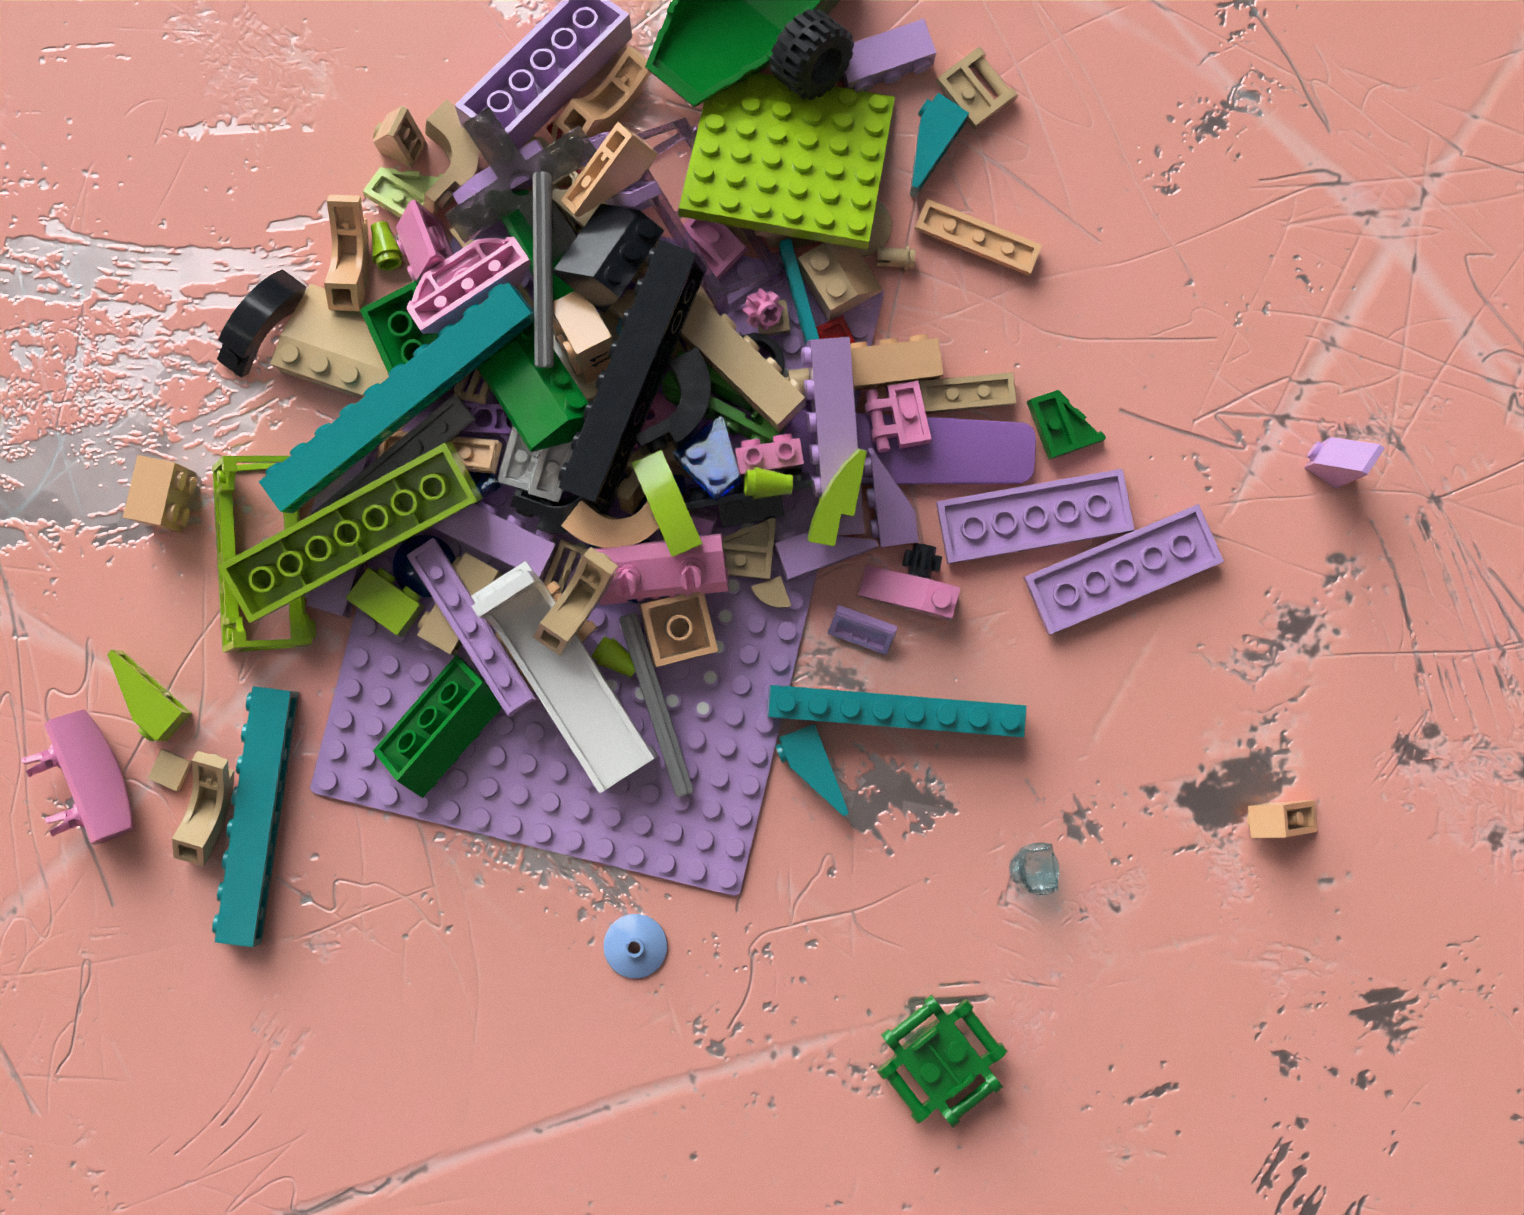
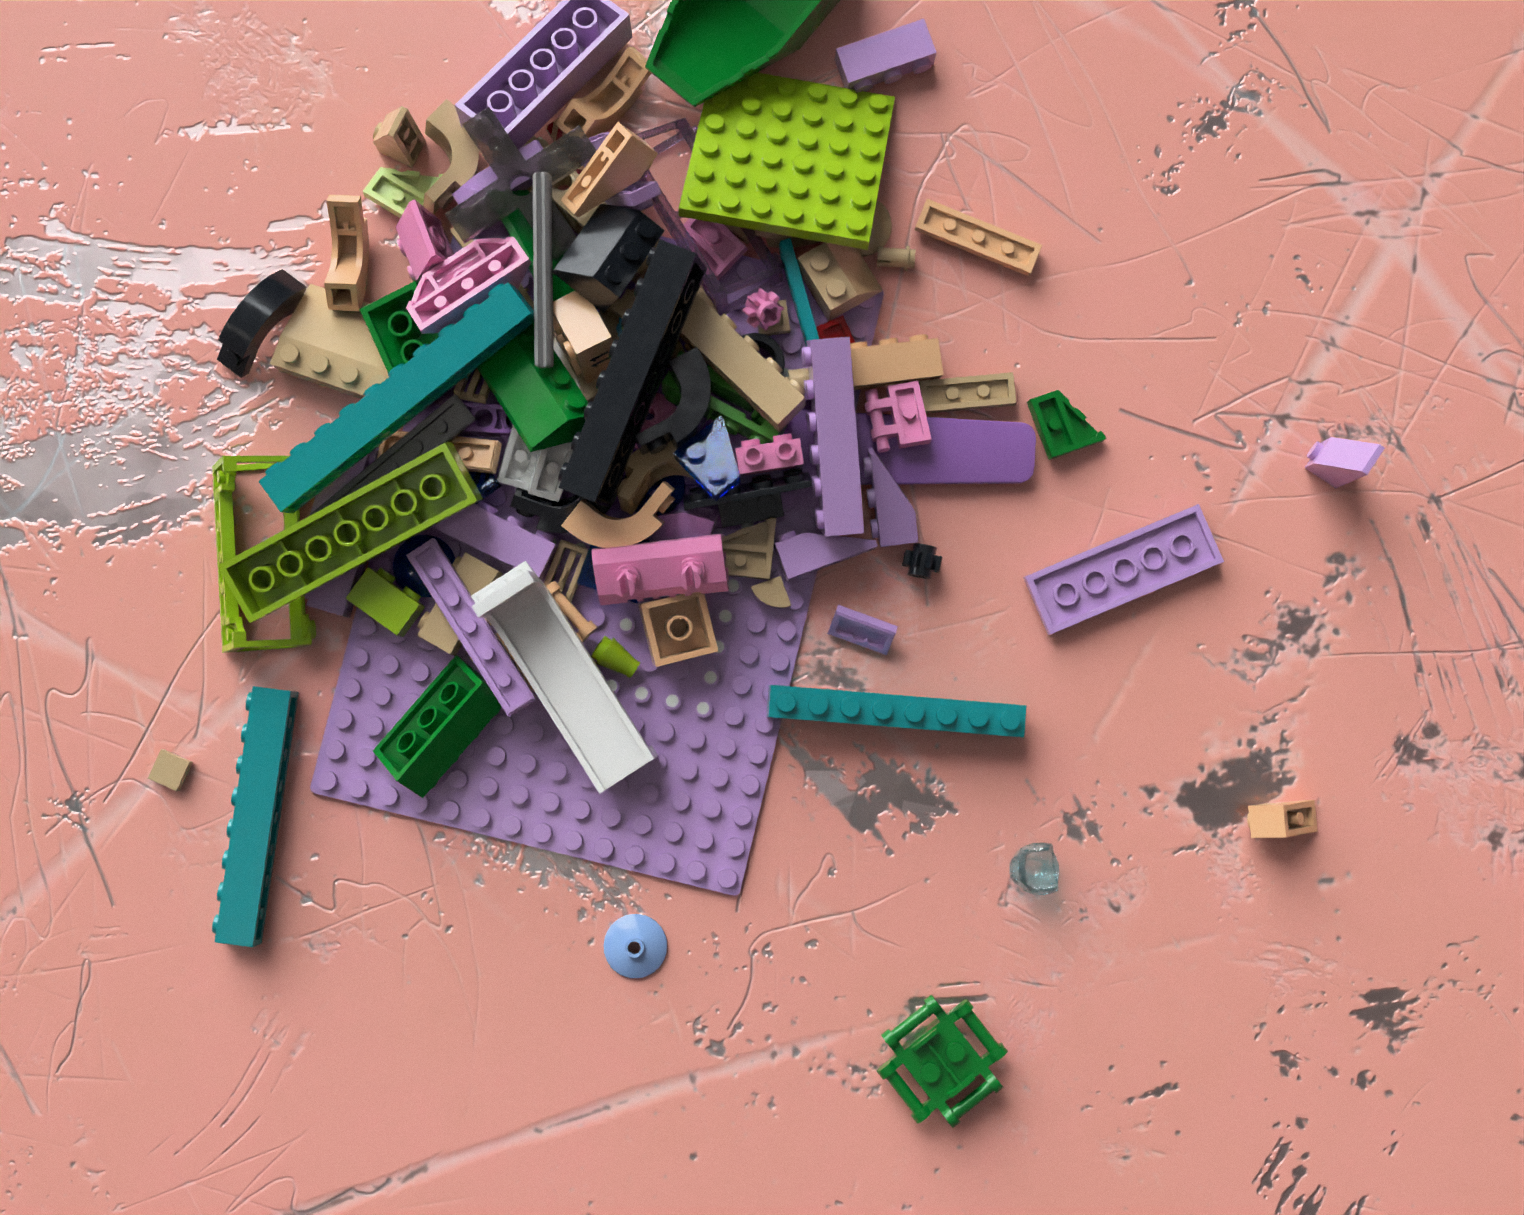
(92, 777): bright pink piece -> none
(148, 701): lime slope -> none
(160, 494): light nougat brick -> none
(206, 810): tan arch -> none
(385, 247): lime cone -> none
(577, 601): tan arch -> none
(656, 704): light grey axle -> none
(666, 503): lime slope -> none
(766, 483): lime cone -> none
(809, 760): teal slope -> none
(811, 54): black tyre -> none
(838, 499): lime slope -> none
(909, 592): bright pink slope -> none
(937, 130): teal slope -> none
(969, 93): tan plate -> none
(1035, 516): lavender plate -> none

